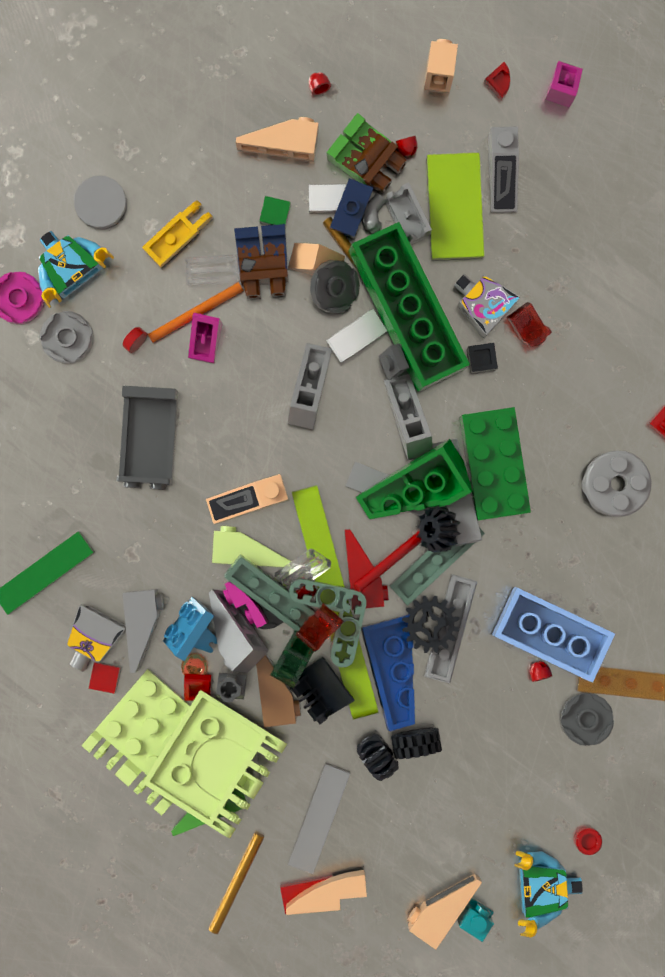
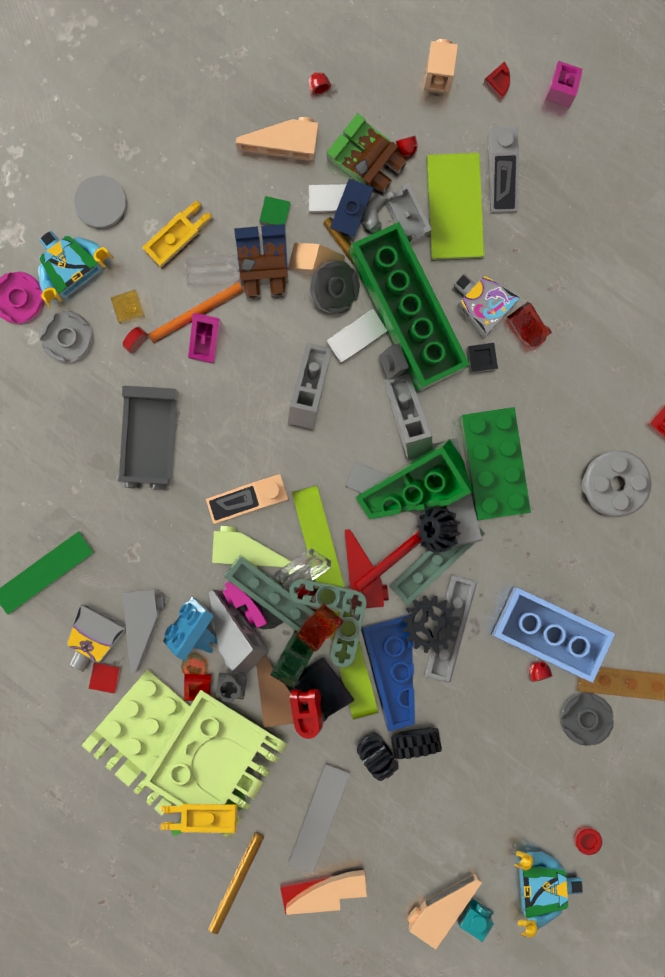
(127, 306): none -> clear yellow plate
(203, 818): none -> yellow hinge
(306, 722): none -> red plate

